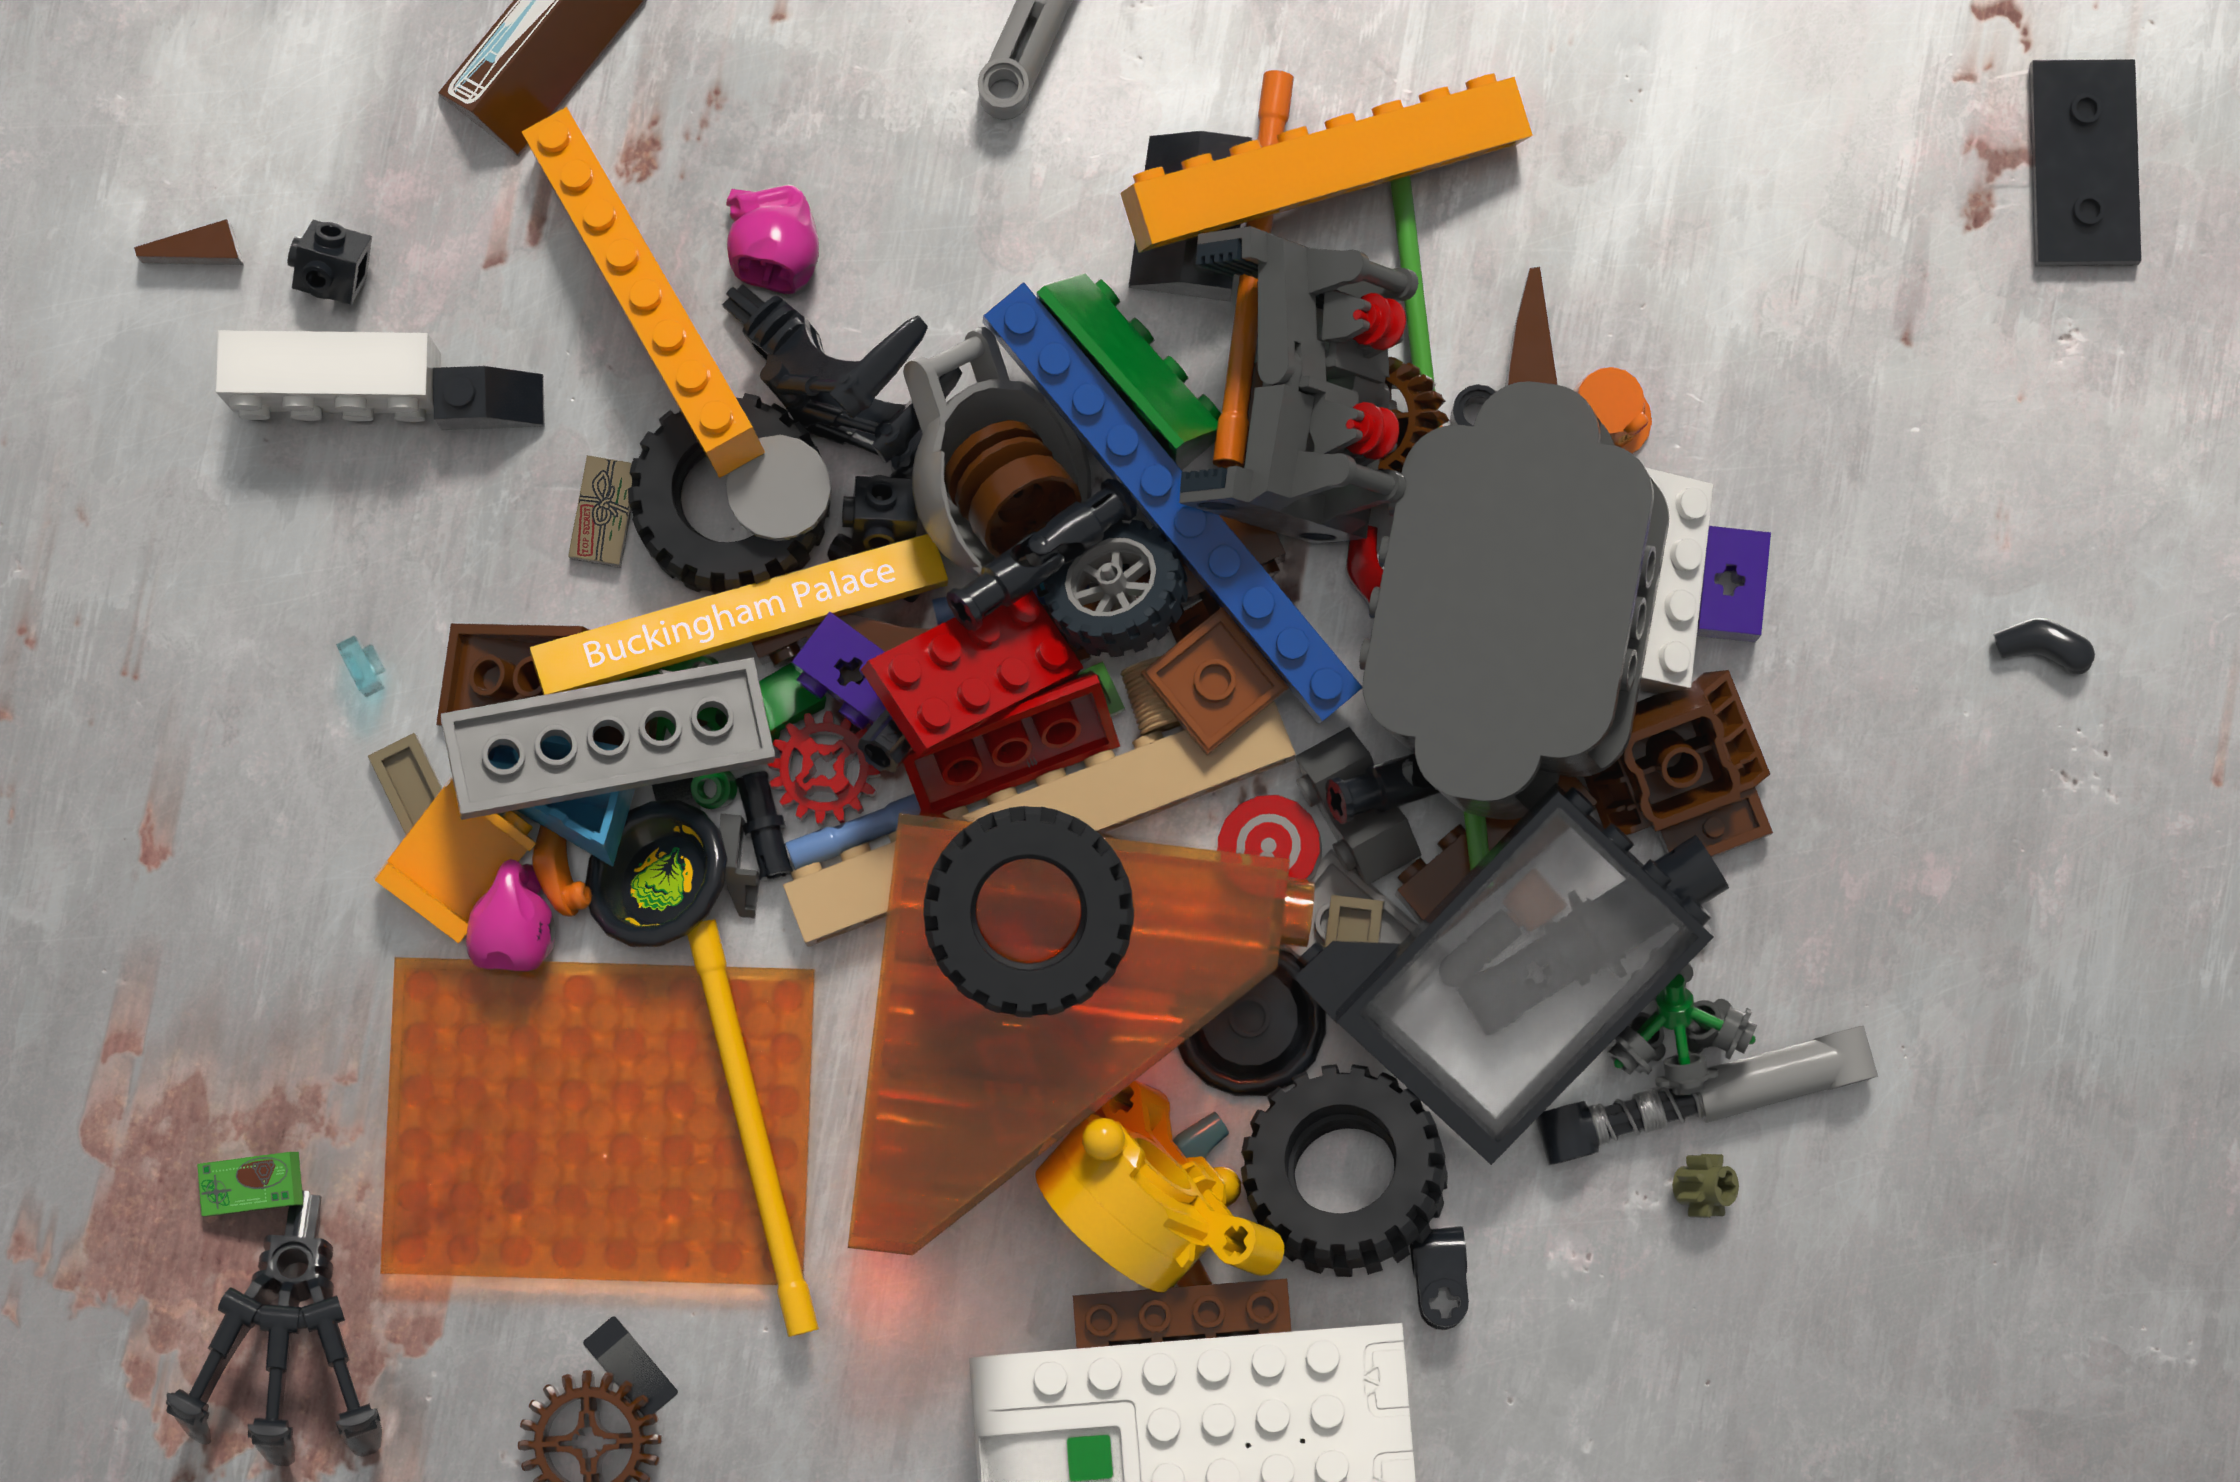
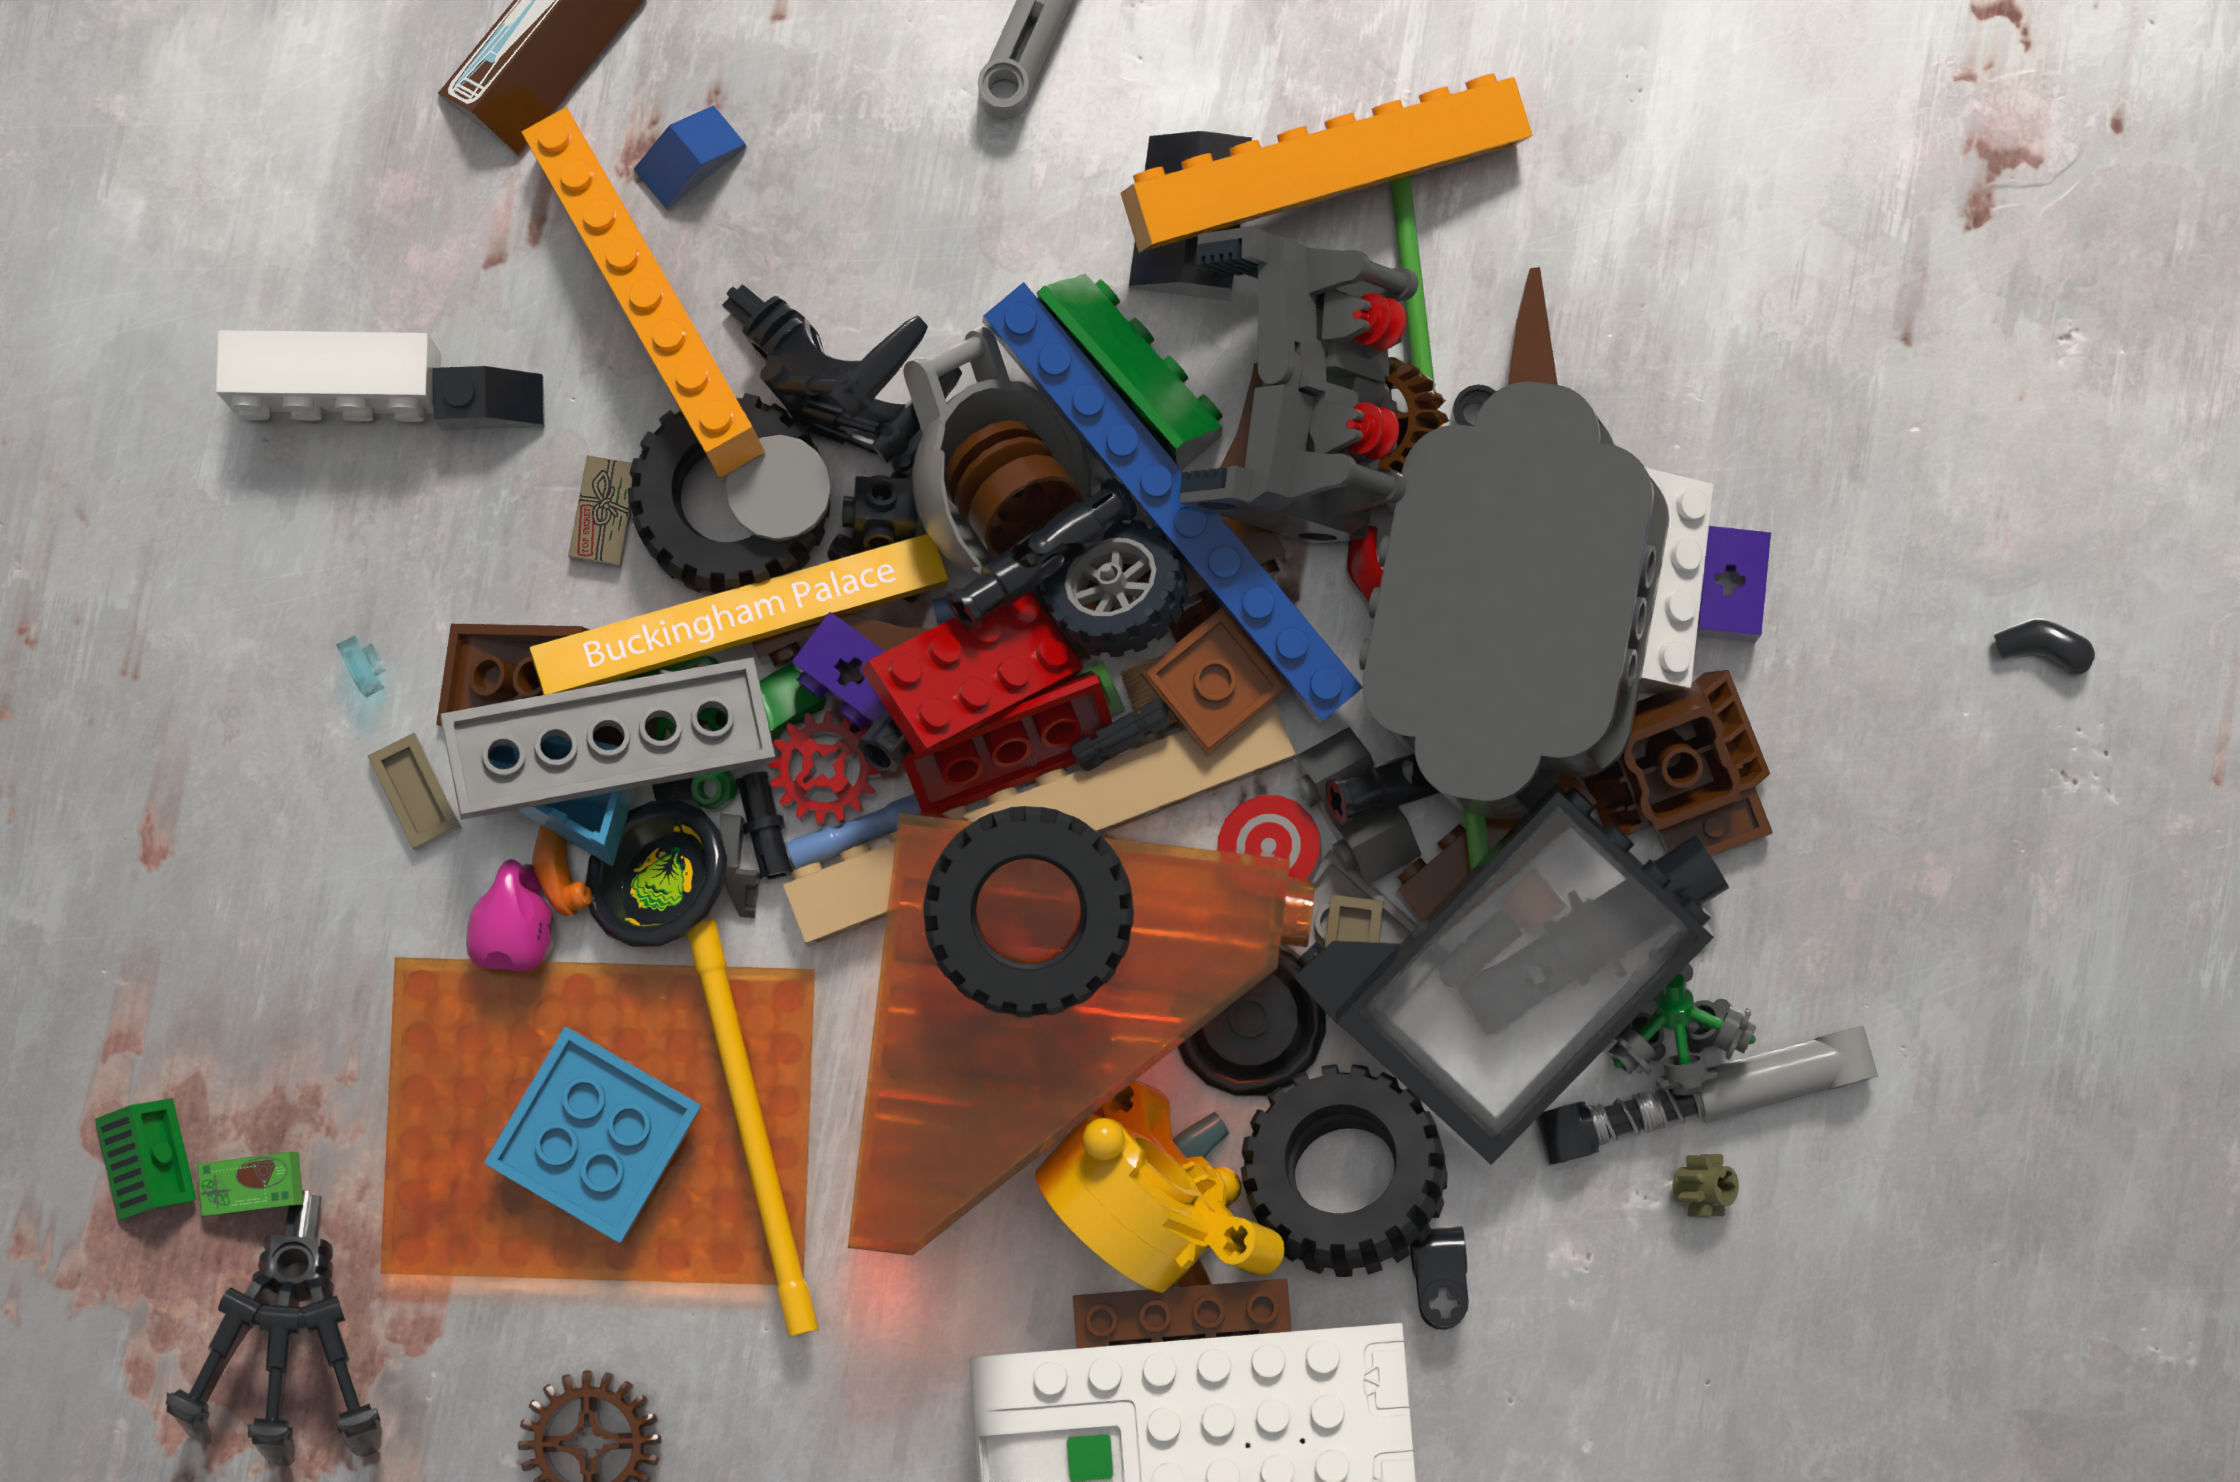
(145, 1158): none -> green panel
(204, 245): reddish brown piece -> none
(330, 261): black brick -> none
(452, 861): light orange panel -> none
(593, 1134): none -> dark azure plate
(627, 1360): black sticker -> none
(688, 155): none -> blue slope
(772, 238): dark pink piece -> none
(1121, 735): none -> black axle
(1233, 421): orange piece -> none
(1618, 405): orange hat -> none
(2085, 162): black plate -> none

